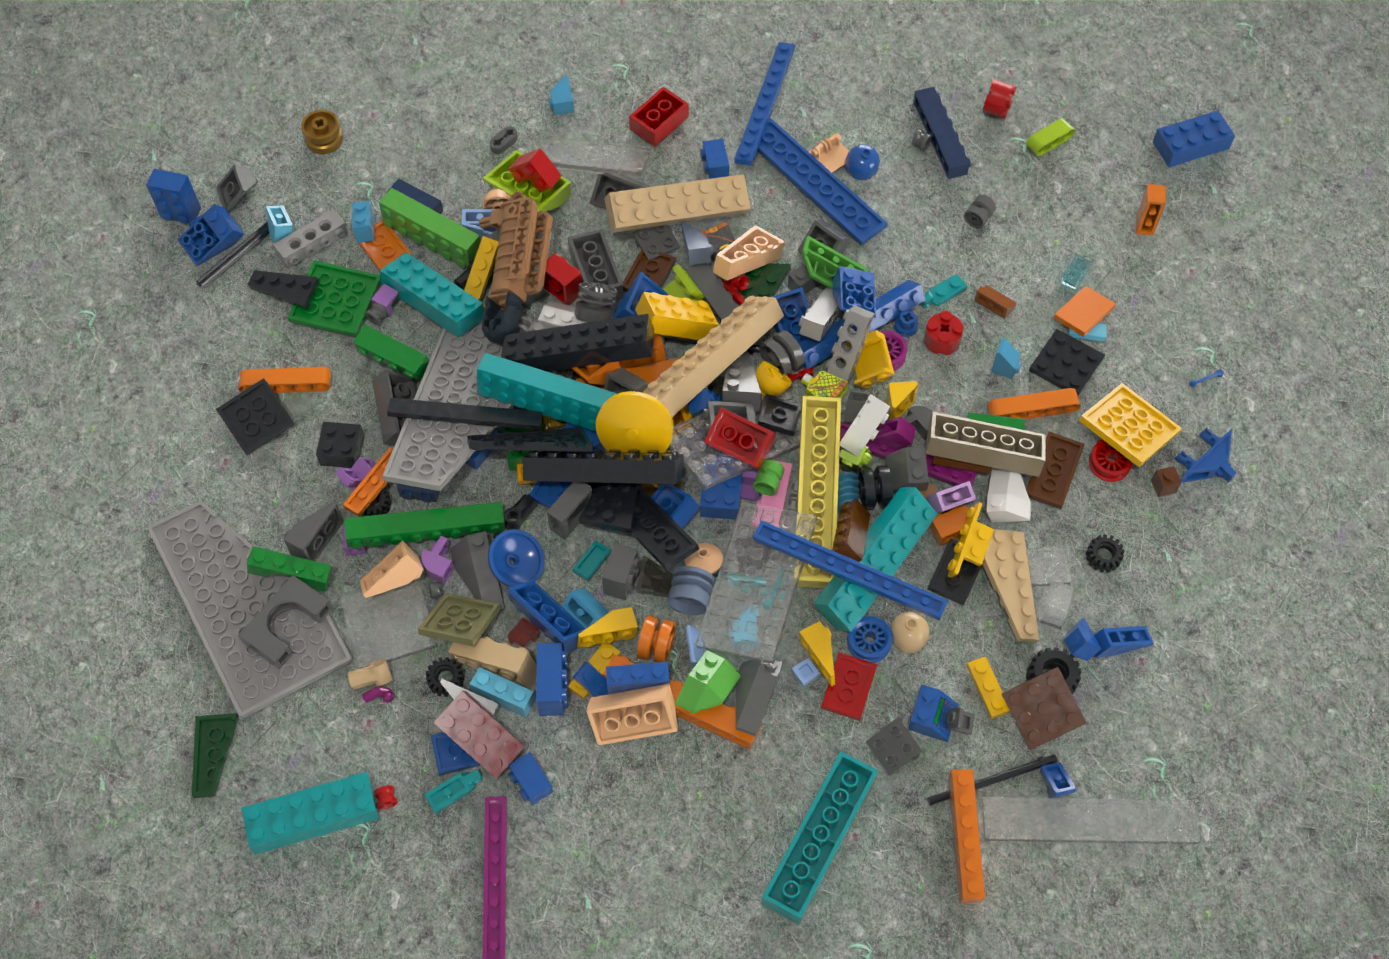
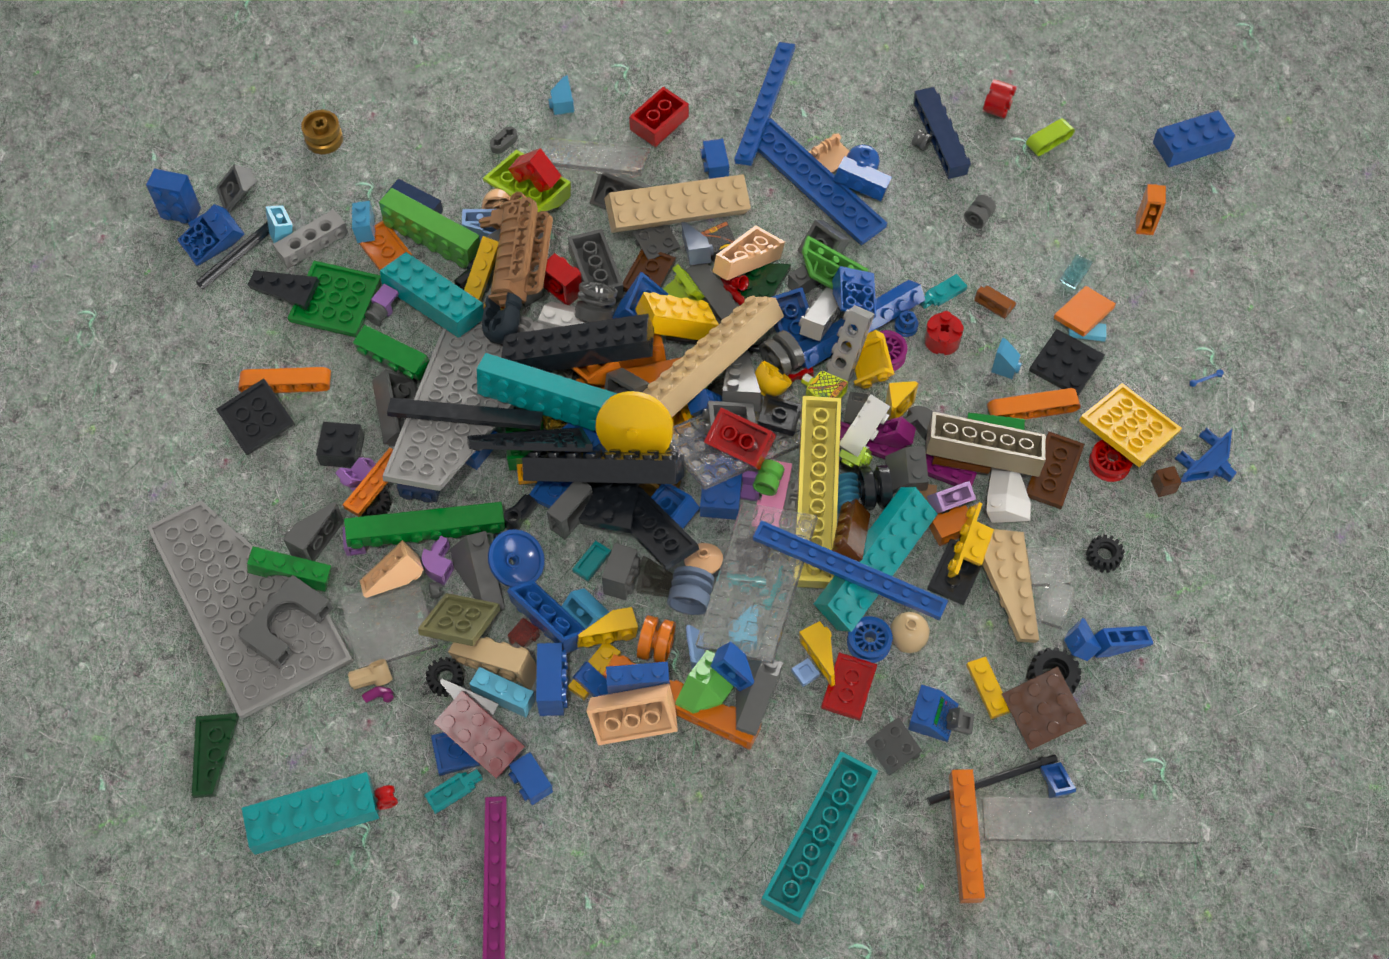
(733, 666): none -> blue slope
(862, 178): none -> blue brick

